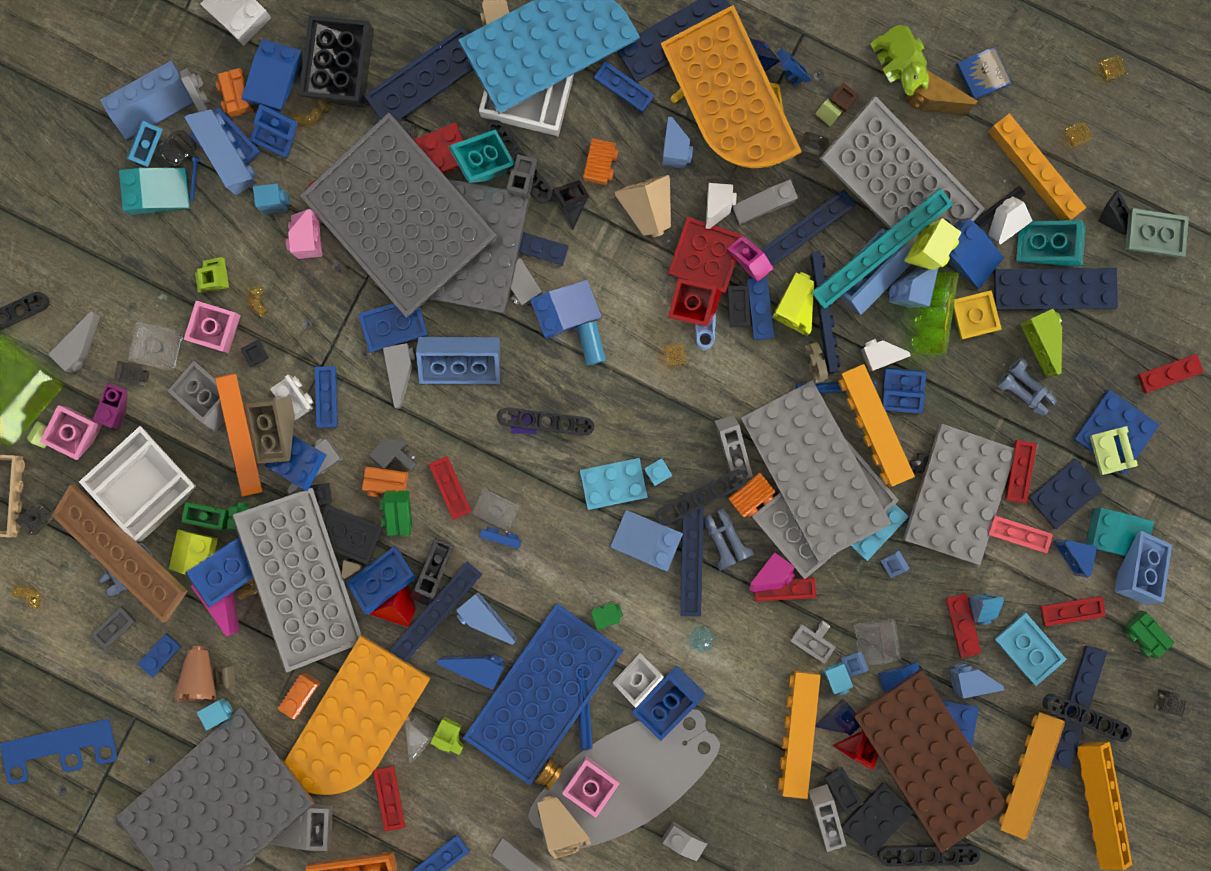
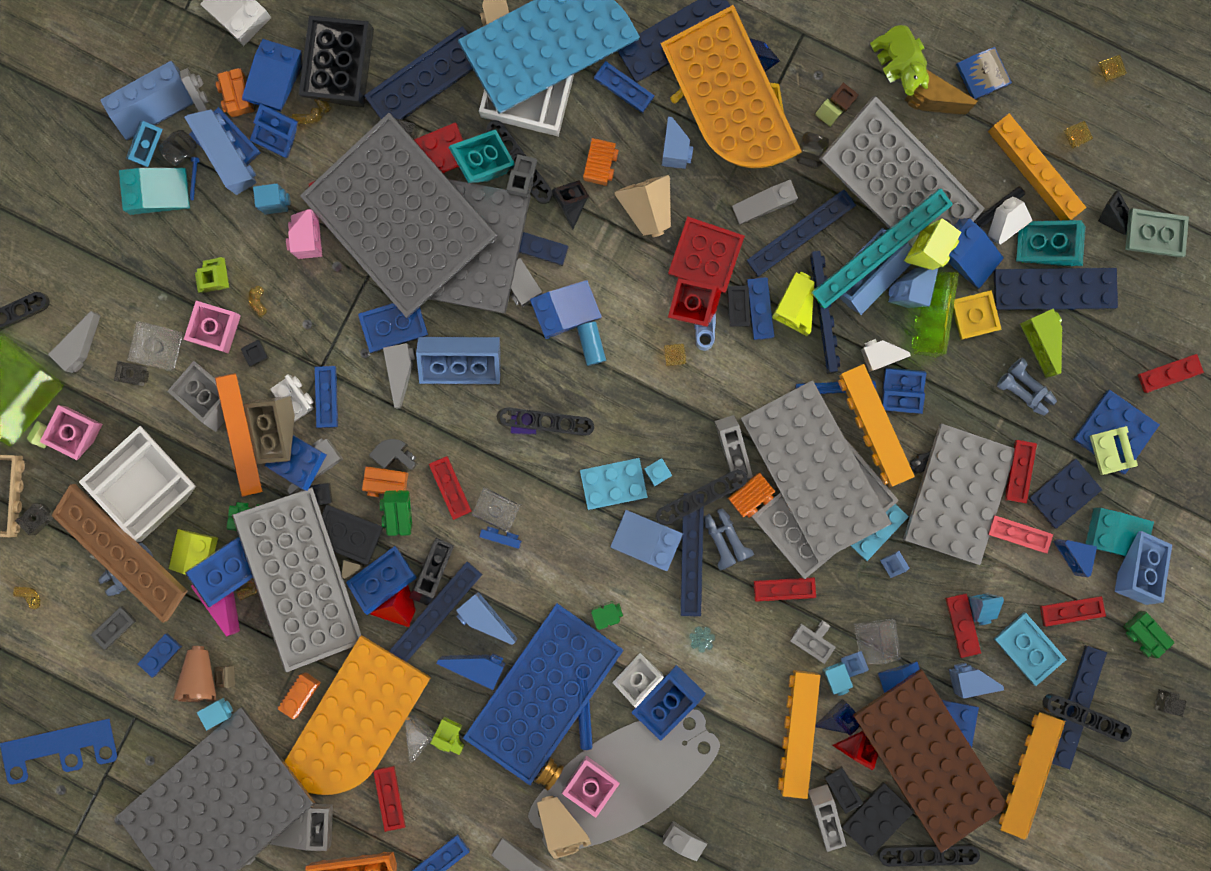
(112, 406): magenta slope -> none
(205, 516): green brick -> none
(719, 202): white slope -> none
(750, 258): dark pink slope -> none
(773, 575): dark pink slope -> none
(794, 68): blue plate -> none
(816, 365): dark tan plate -> none
(1104, 806): light orange brick -> none

